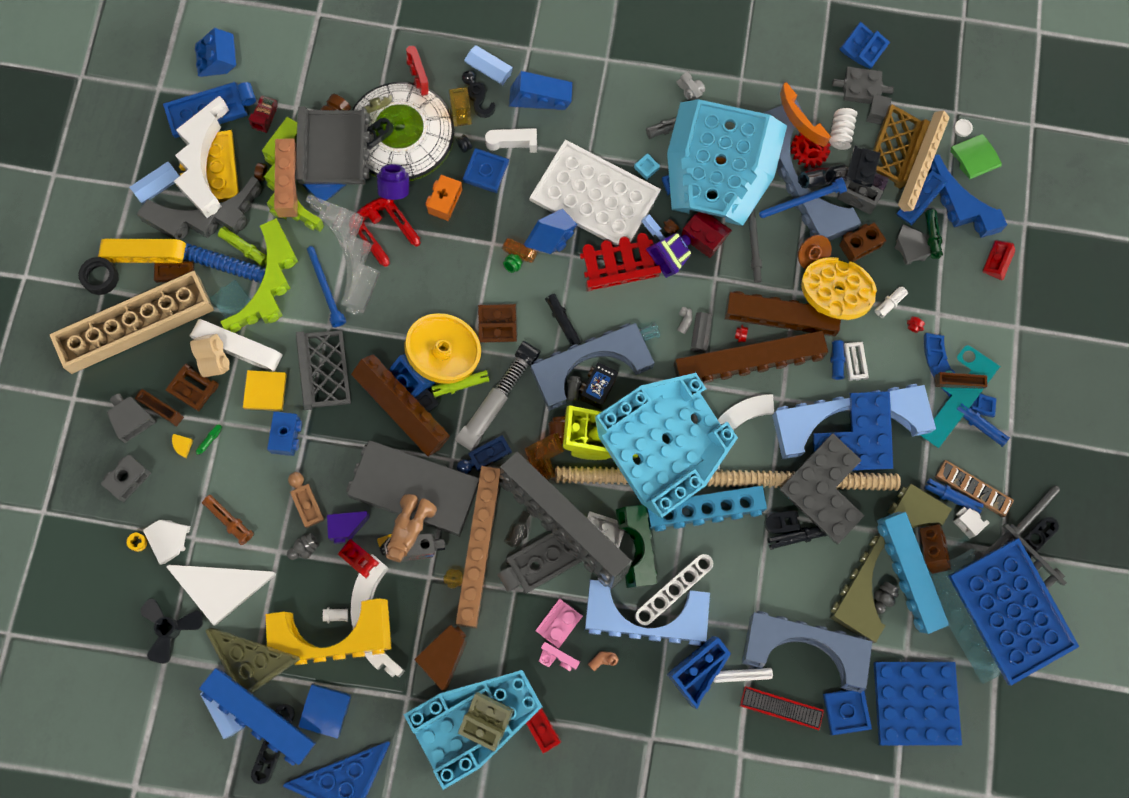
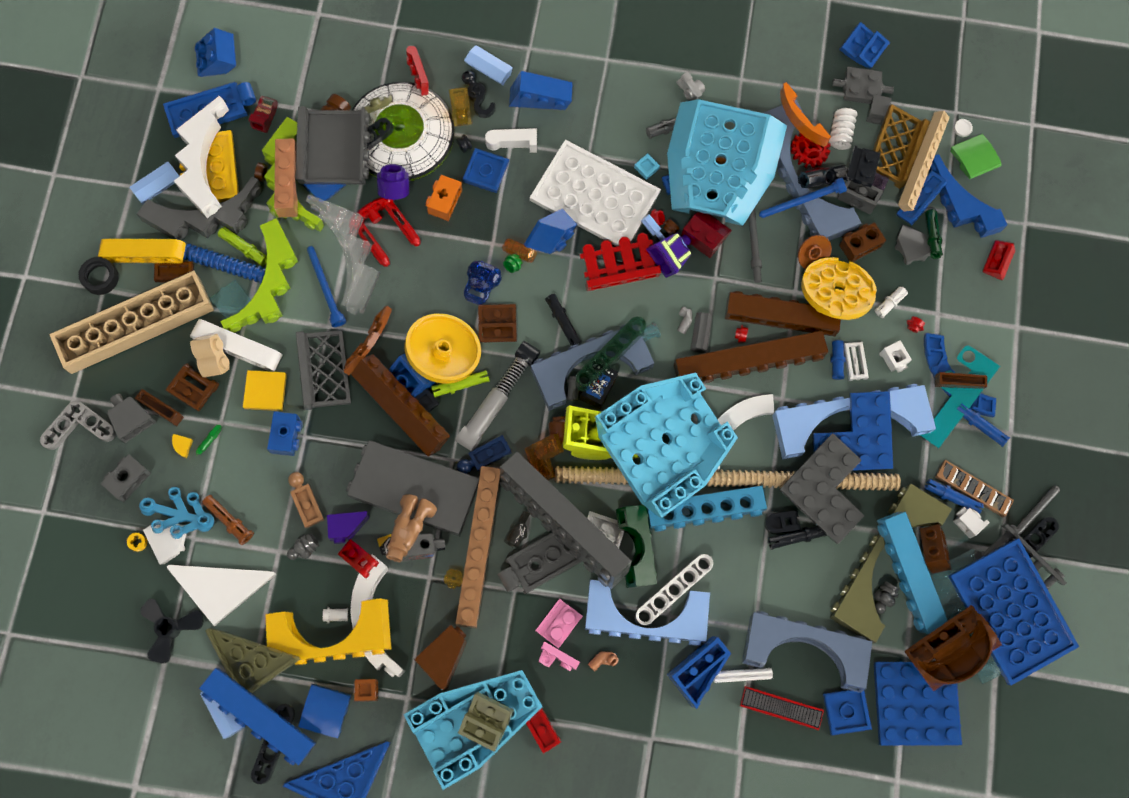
(81, 418): none -> light grey beam
(178, 515): none -> dark azure plant
(366, 690): none -> dark orange brick
(374, 332): none -> dark orange tile
(483, 279): none -> clear blue piece
(615, 346): none -> clear green beam
(658, 216): none -> red plate
(896, 351): none -> white brick
(955, 652): none -> reddish brown piece

